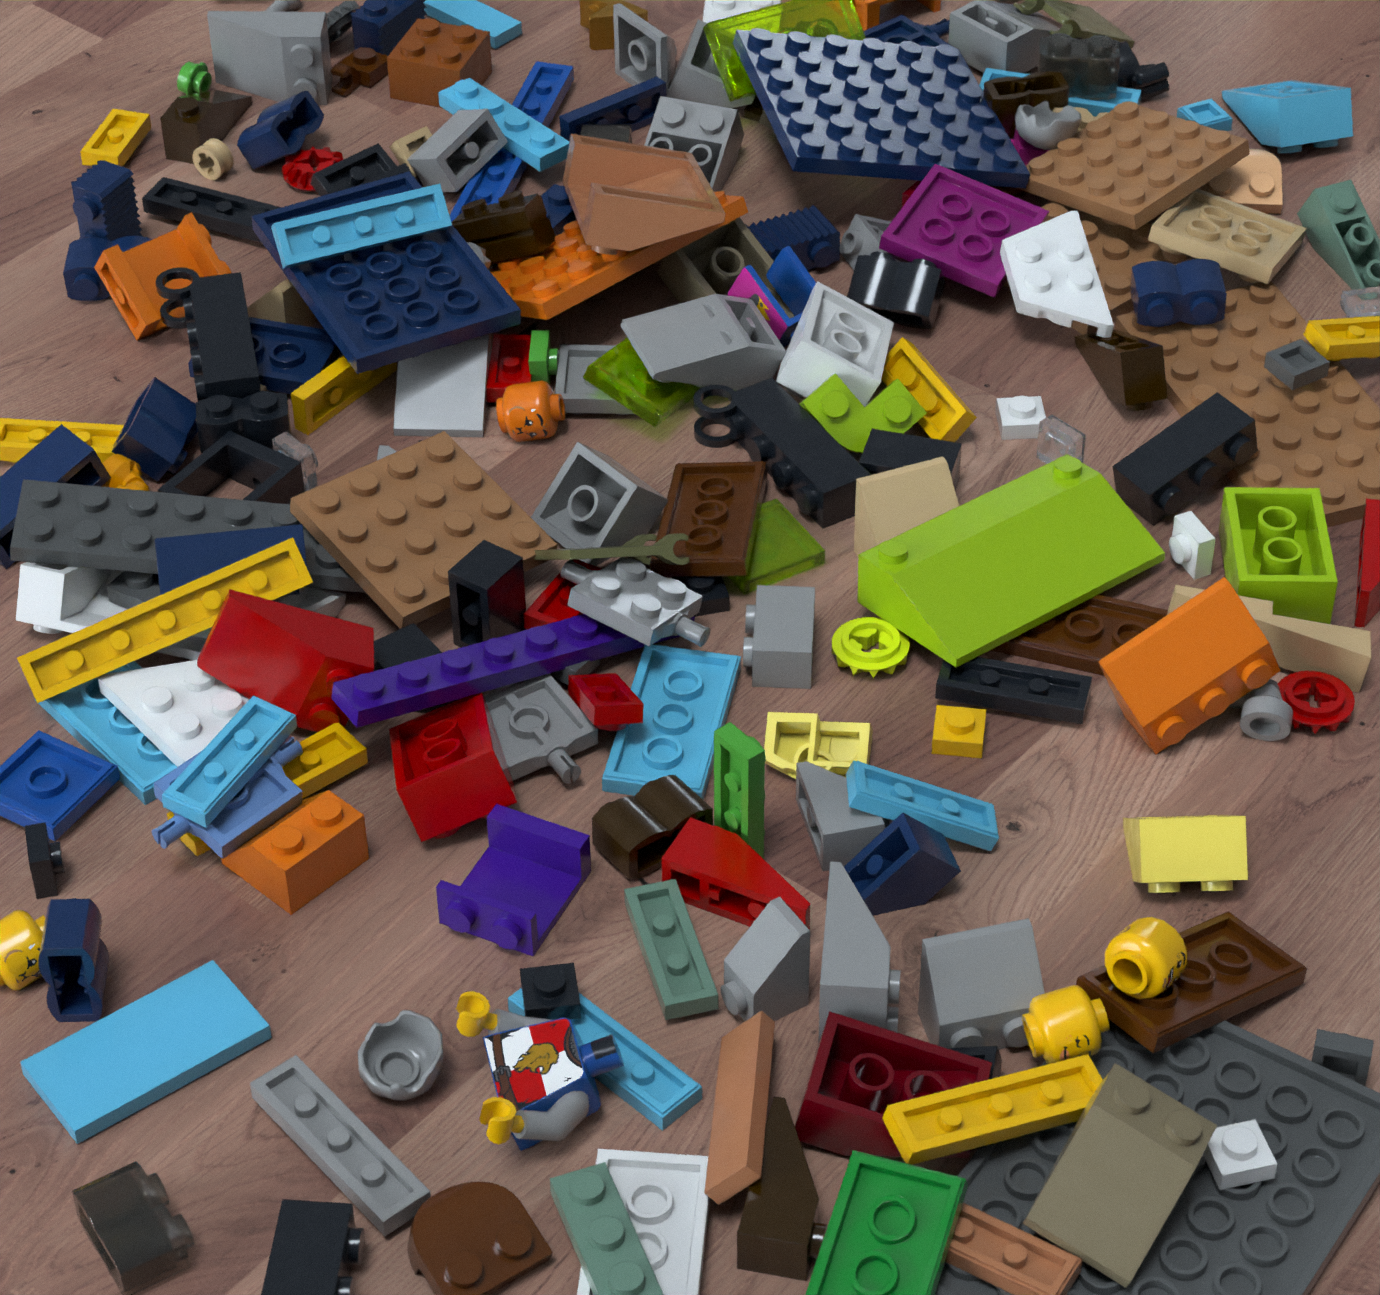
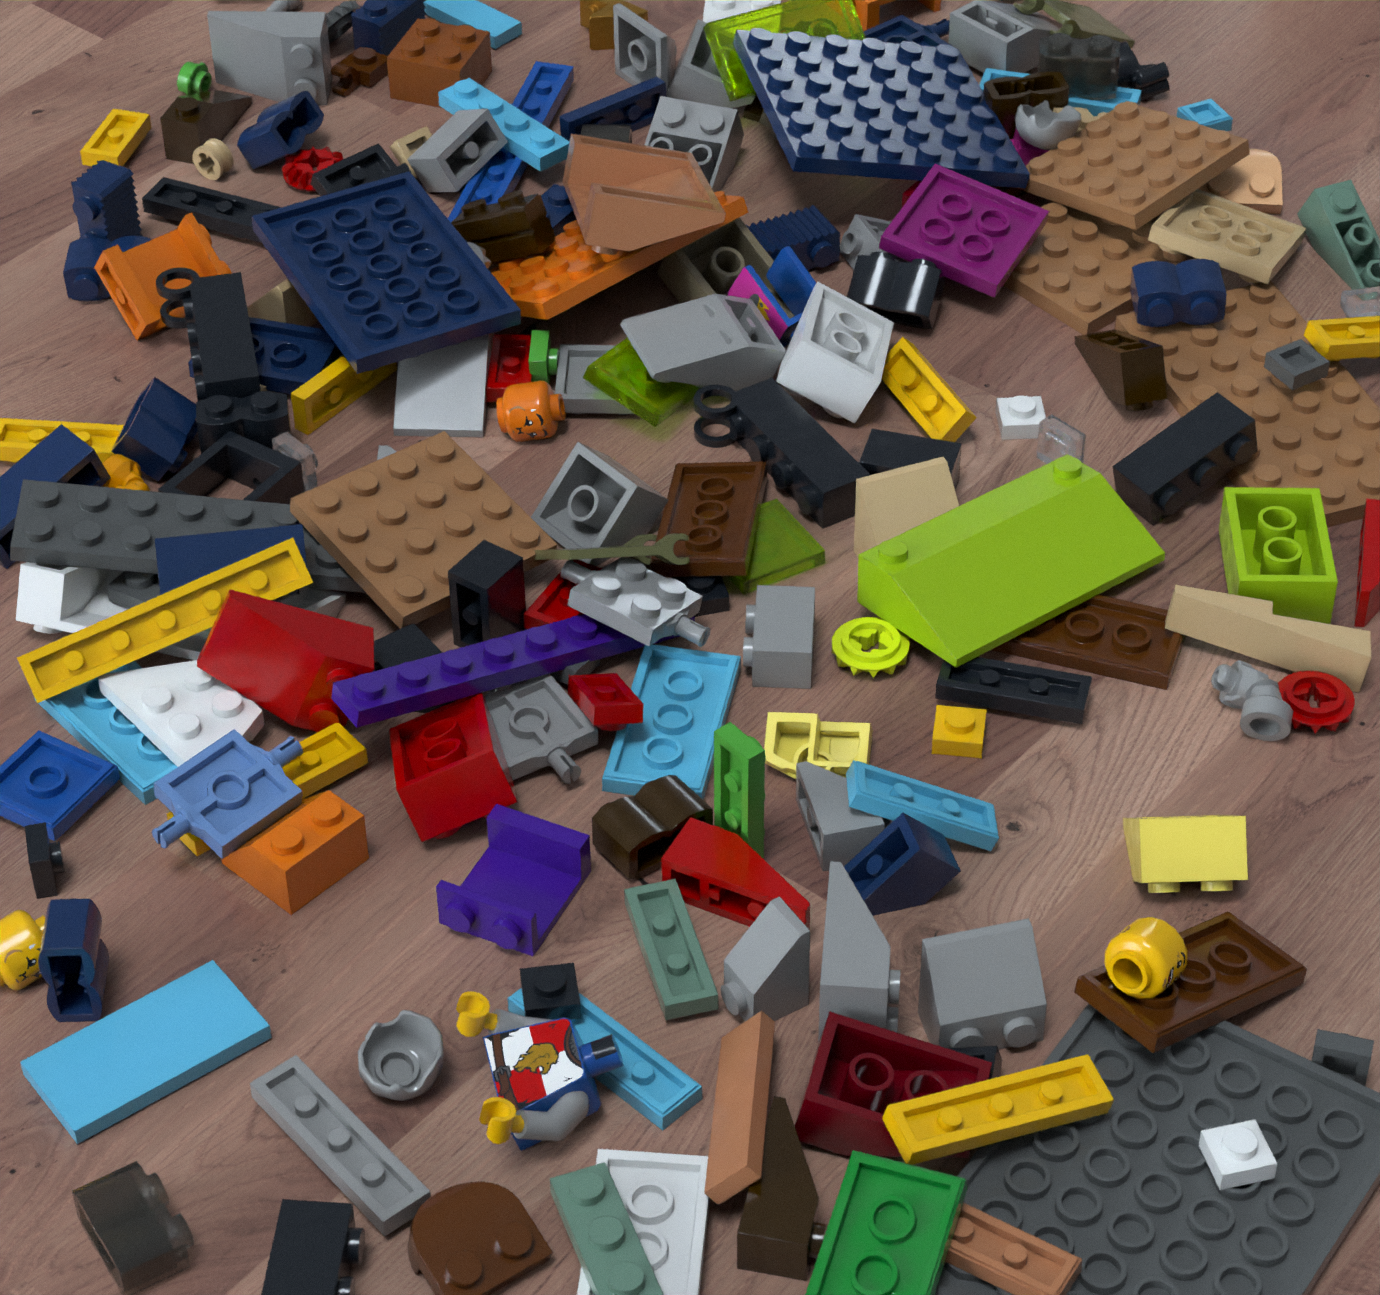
(229, 761): medium azure tile -> none
(361, 226): medium azure plate -> none
(851, 422): lime plate -> none
(1056, 275): white wing -> none
(1064, 1024): yellow head -> none
(1120, 1174): dark tan slope -> none
(1189, 666): orange slope -> none
(1192, 545): white plate -> none
(1293, 113): medium azure slope -> none

